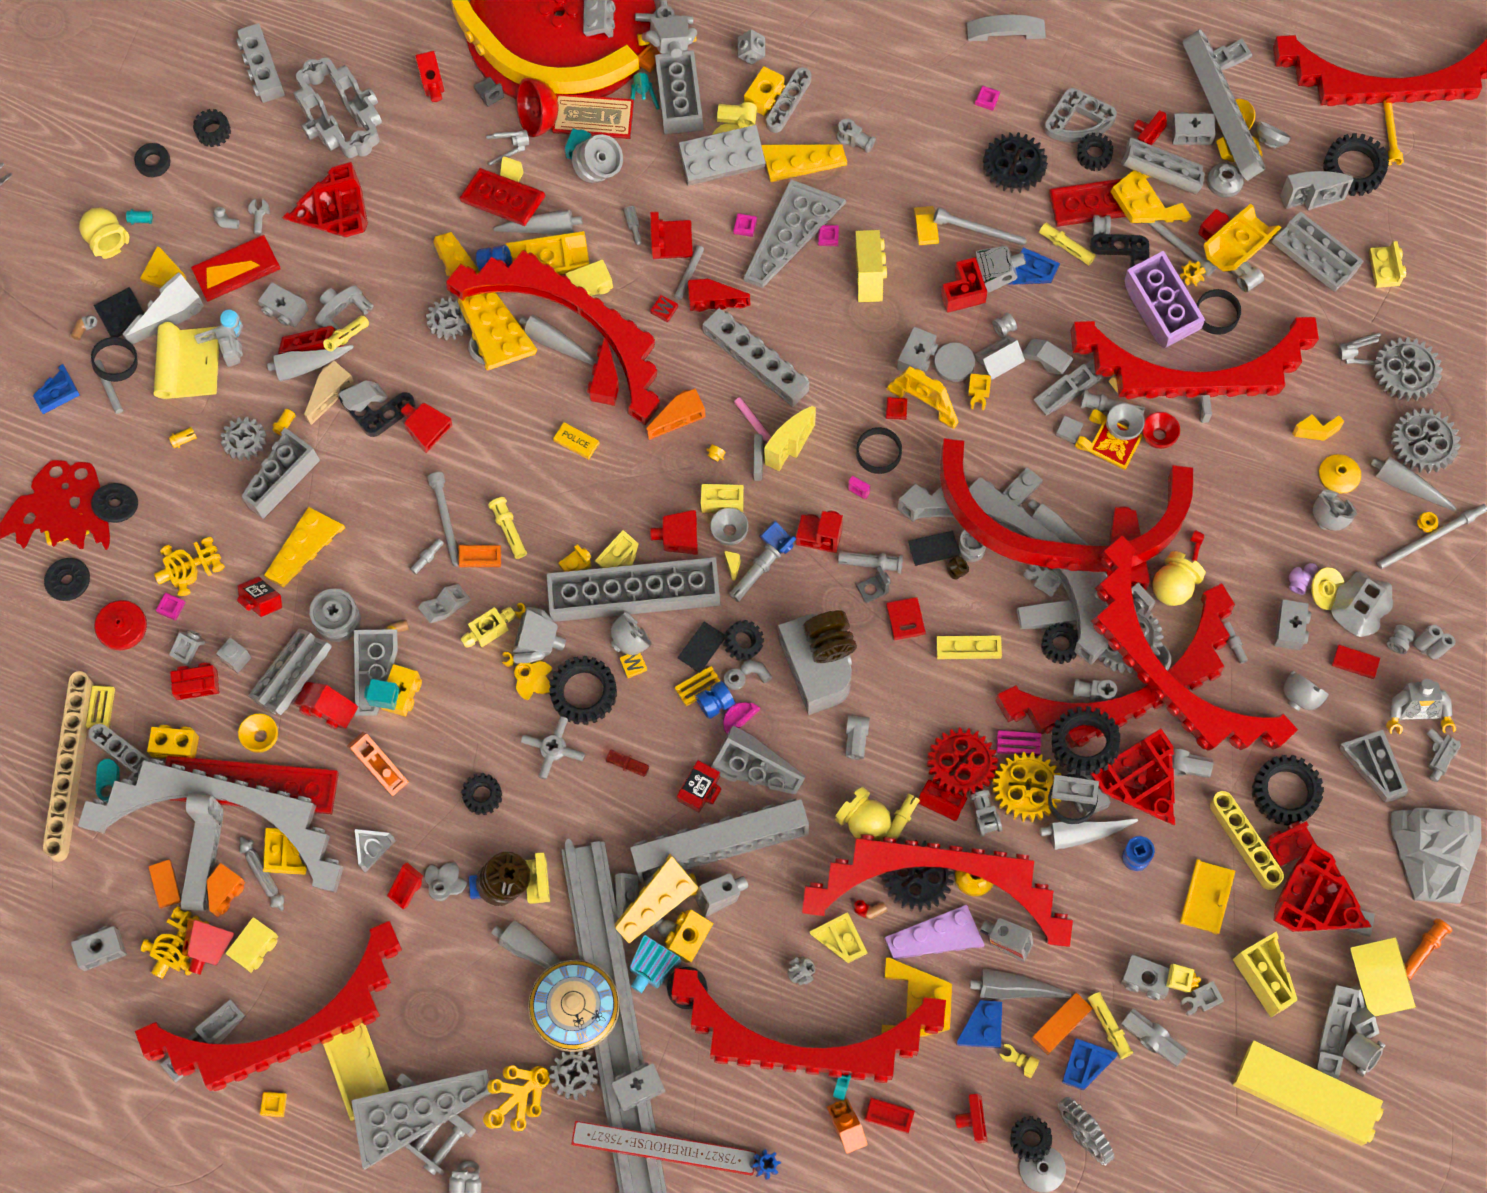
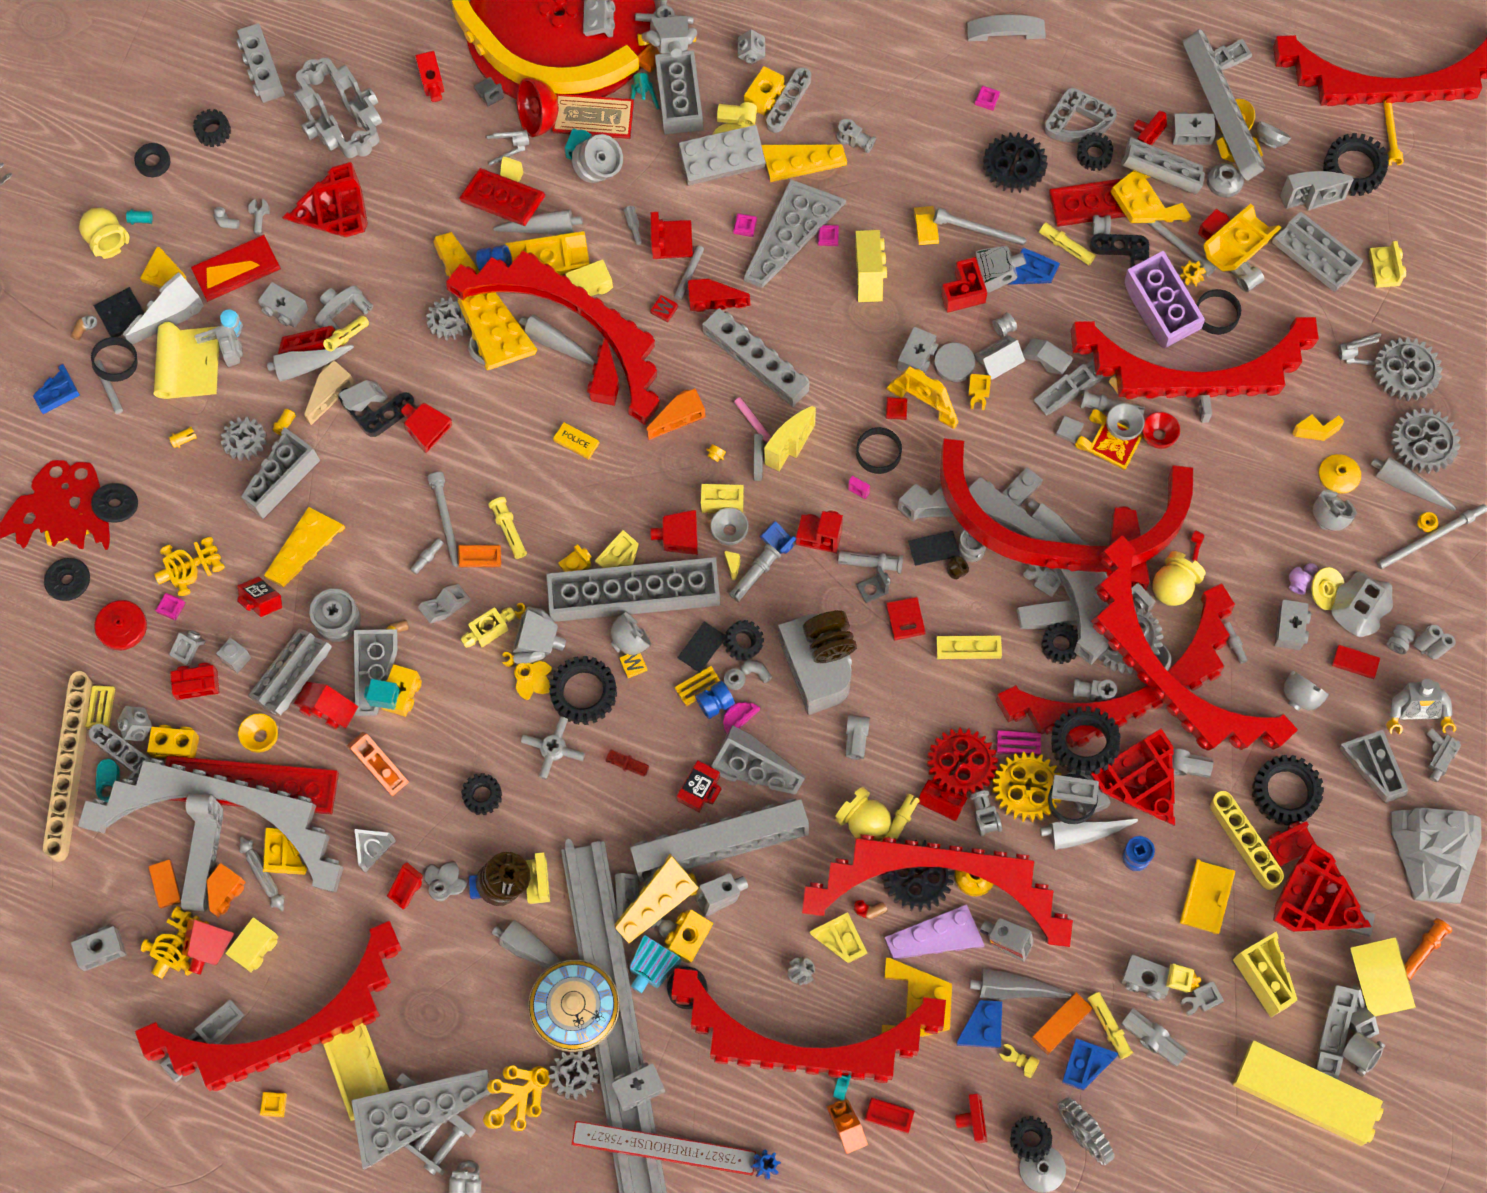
(134, 723): none -> light grey brick

